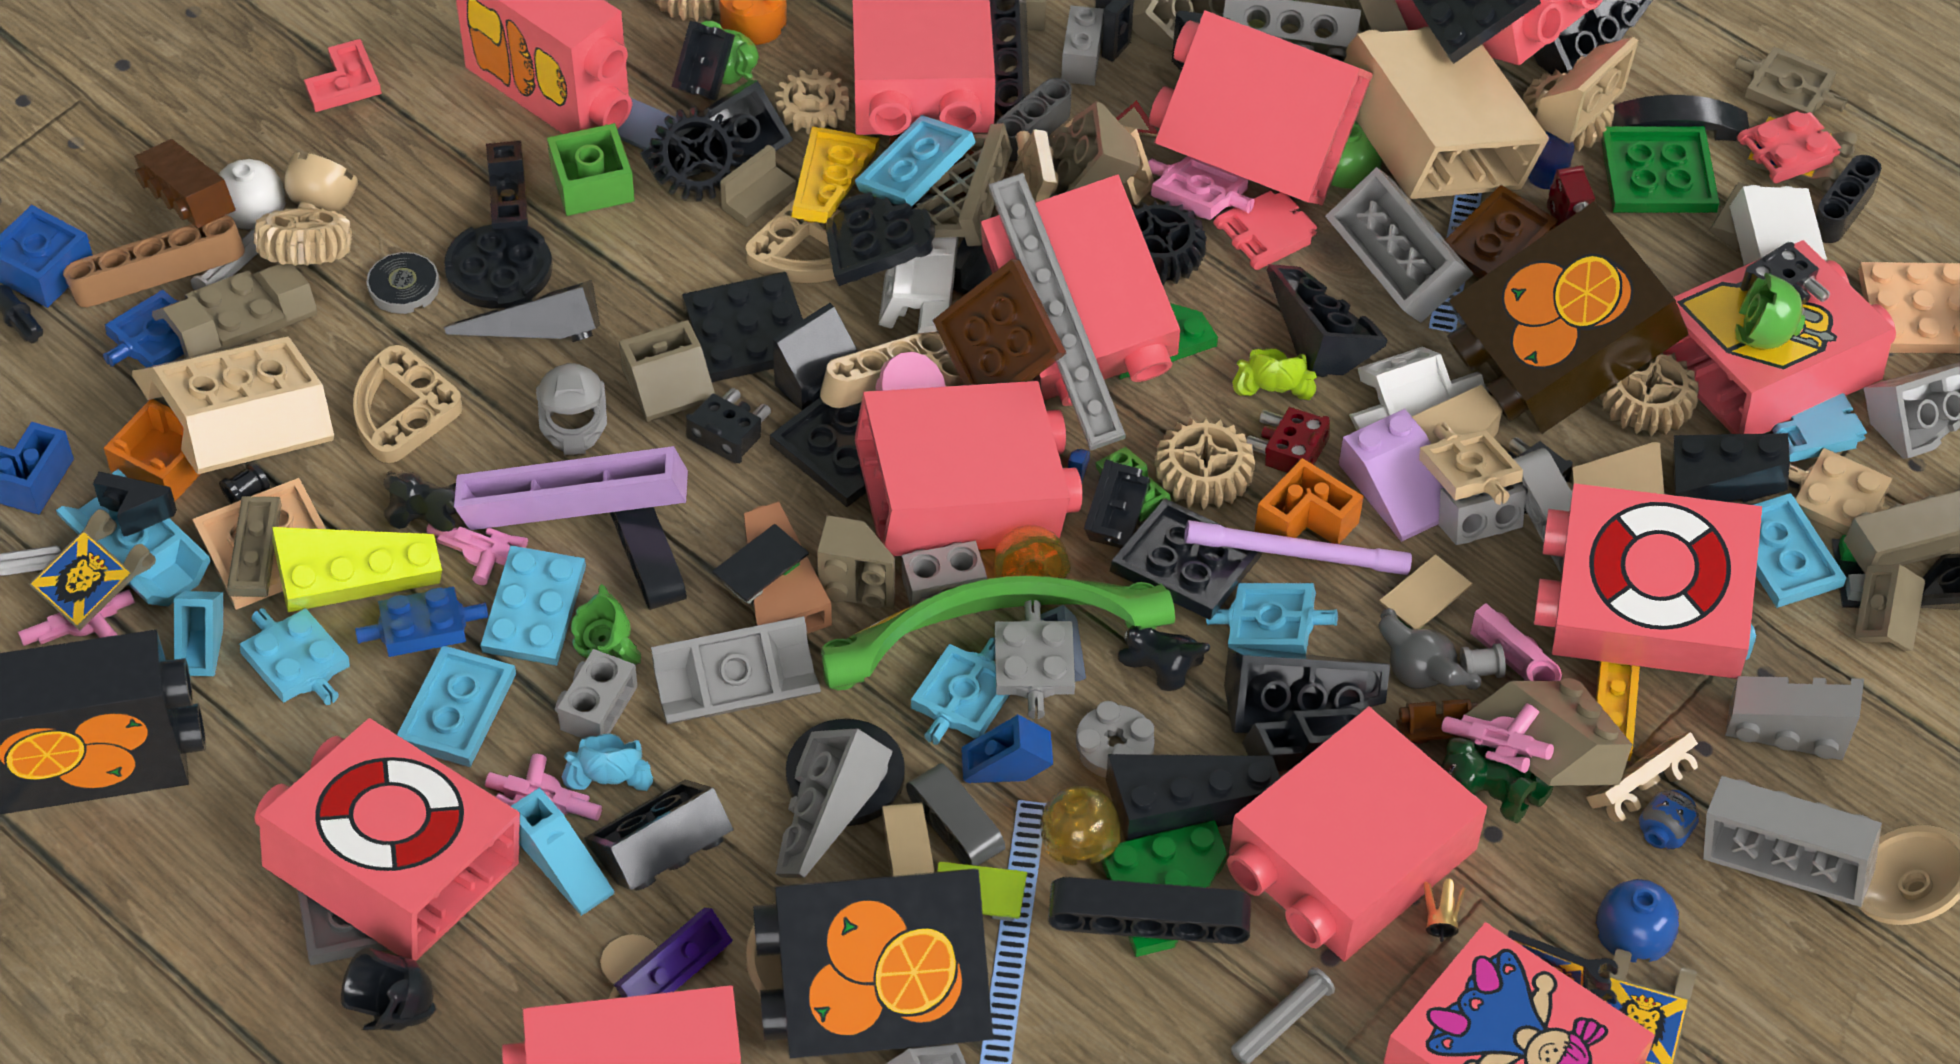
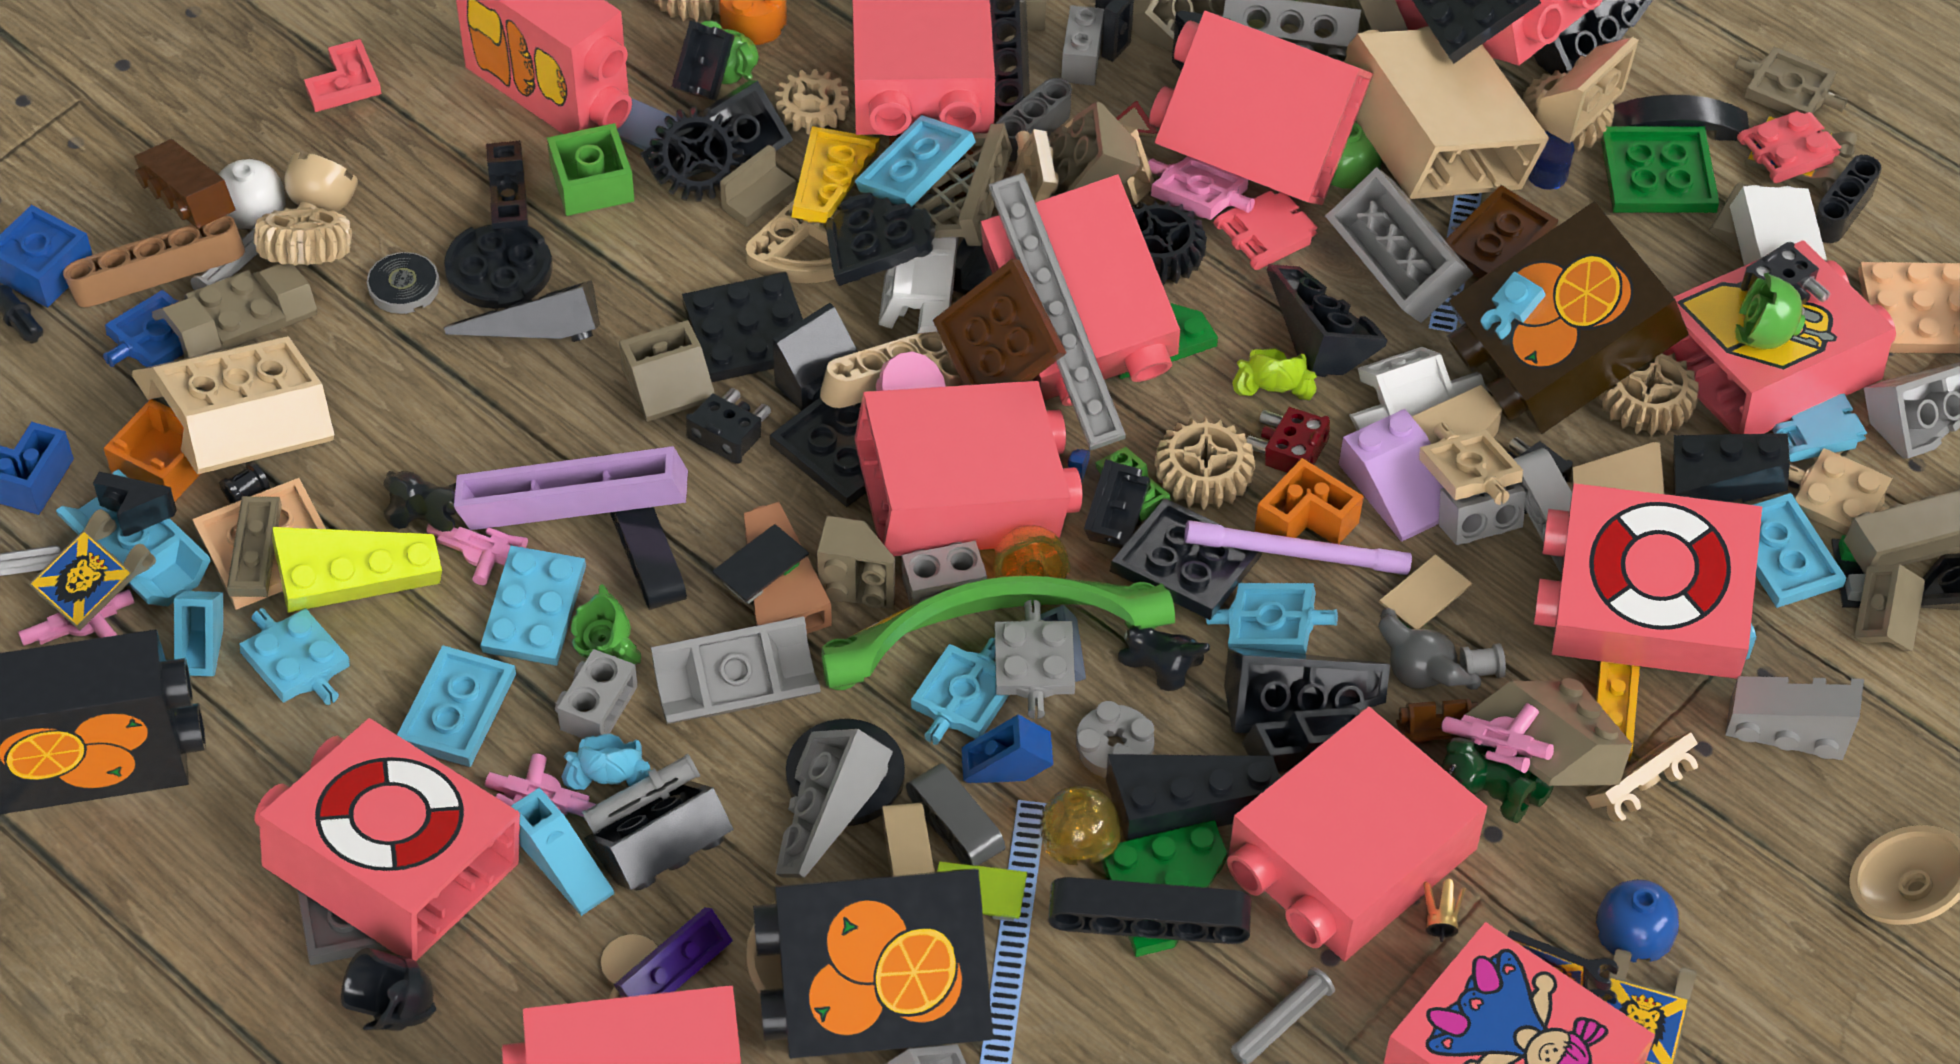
(421, 621): blue plate -> none
(424, 405): tan beam -> none
(571, 391): light grey helmet -> none
(641, 793): none -> light grey pin
(1513, 300): none -> medium azure plate
(1519, 650): bright pink plate -> none
(1569, 193): dark red piece -> none
(1669, 819): blue head -> none
(1791, 840): light grey brick -> none

